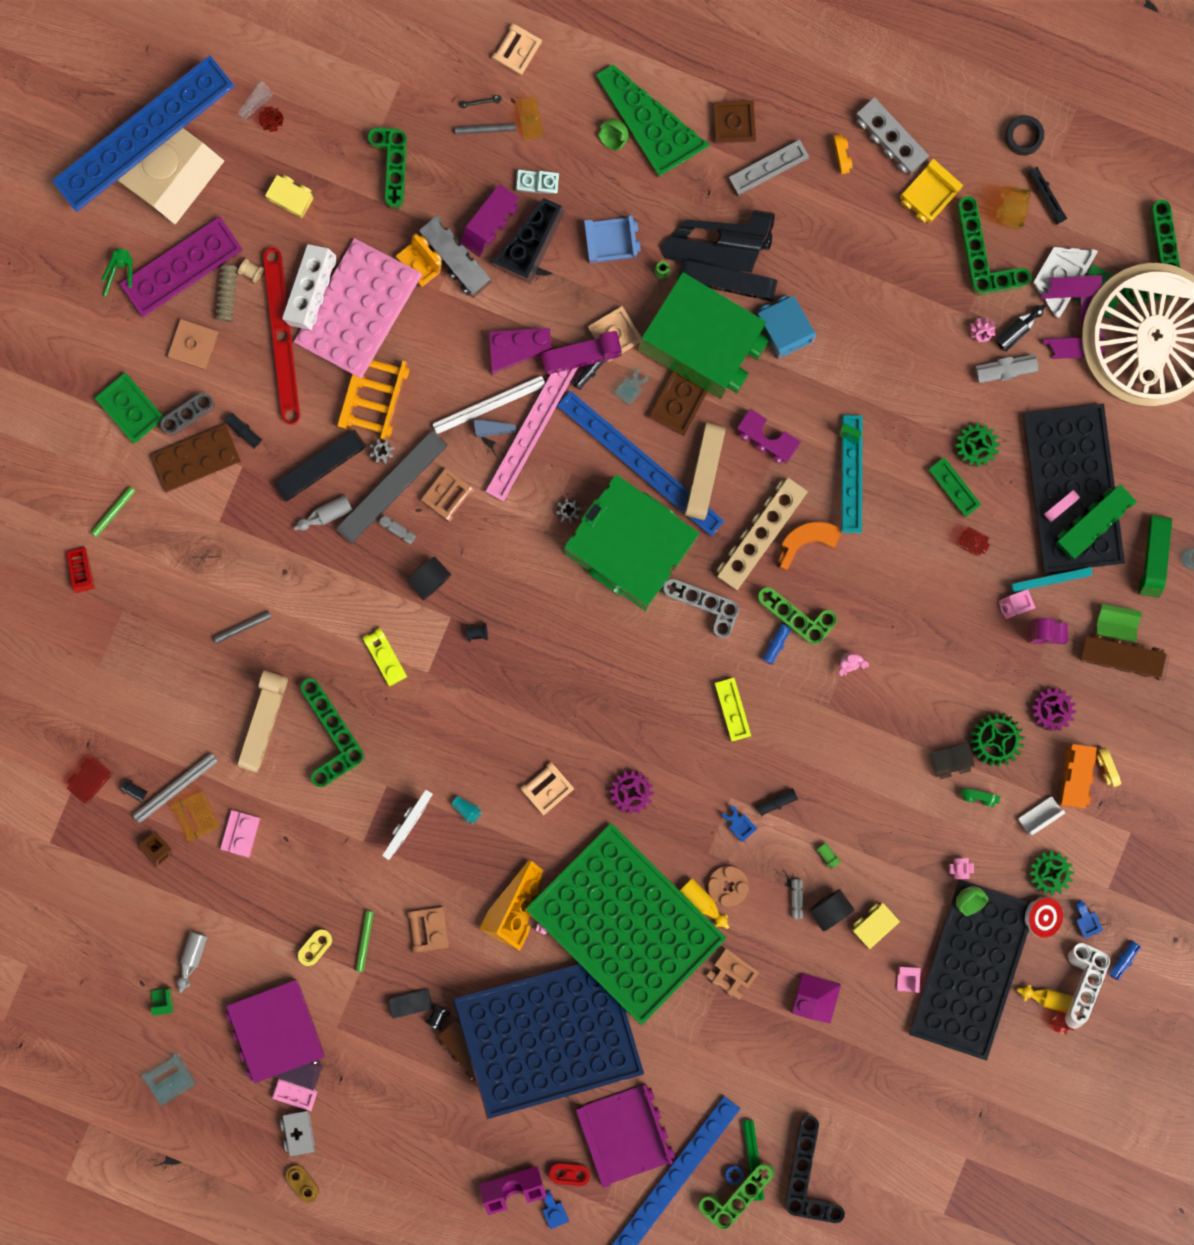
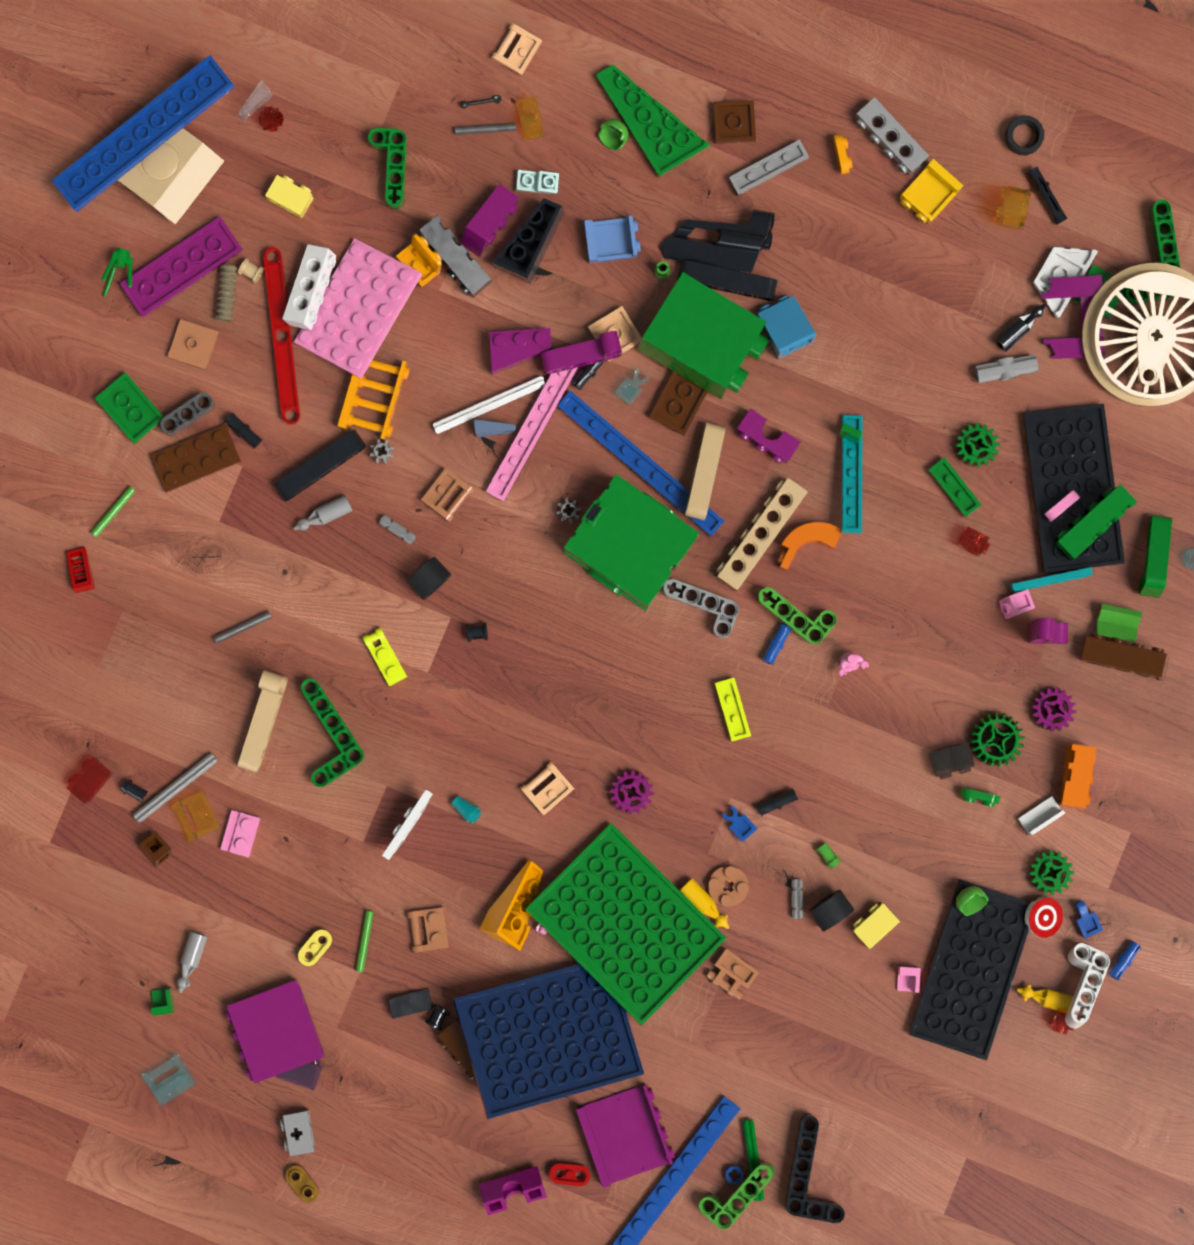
(294, 1094): bright pink plate -> none
(392, 487): dark grey beam -> none
(555, 1212): blue plate -> none
(815, 998): magenta slope -> none
(961, 868): bright pink gear -> none
(981, 256): green beam -> none
(982, 329): bright pink gear -> none
(1111, 775): light yellow plate -> none

